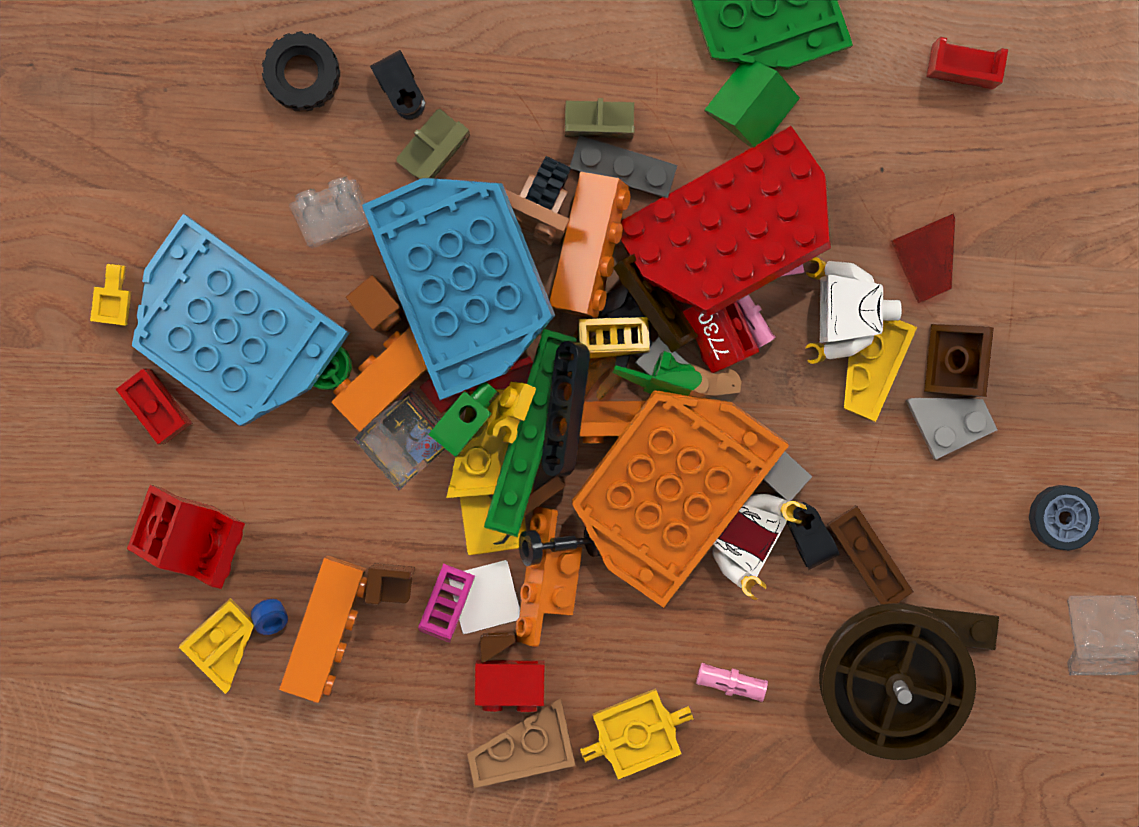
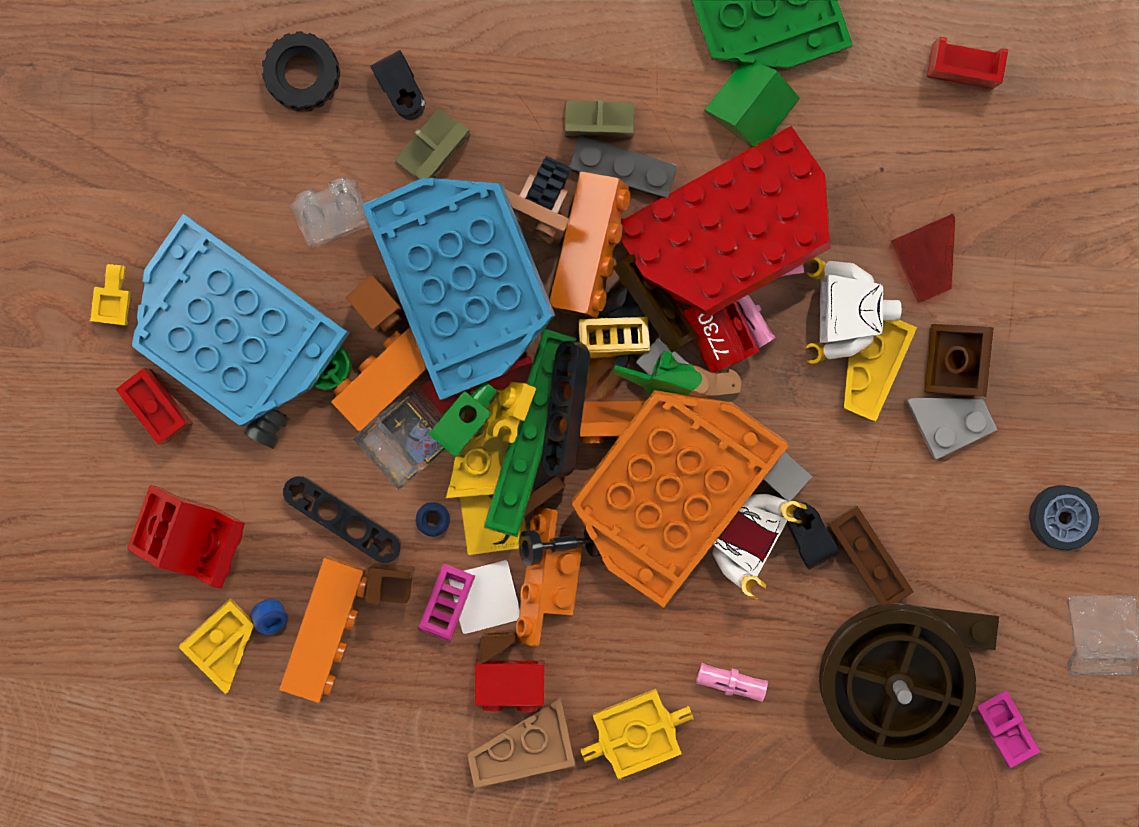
(266, 426): none -> pearl dark grey wheel
(340, 522): none -> black beam
(421, 519): none -> dark blue plate
(1007, 729): none -> dark pink slope

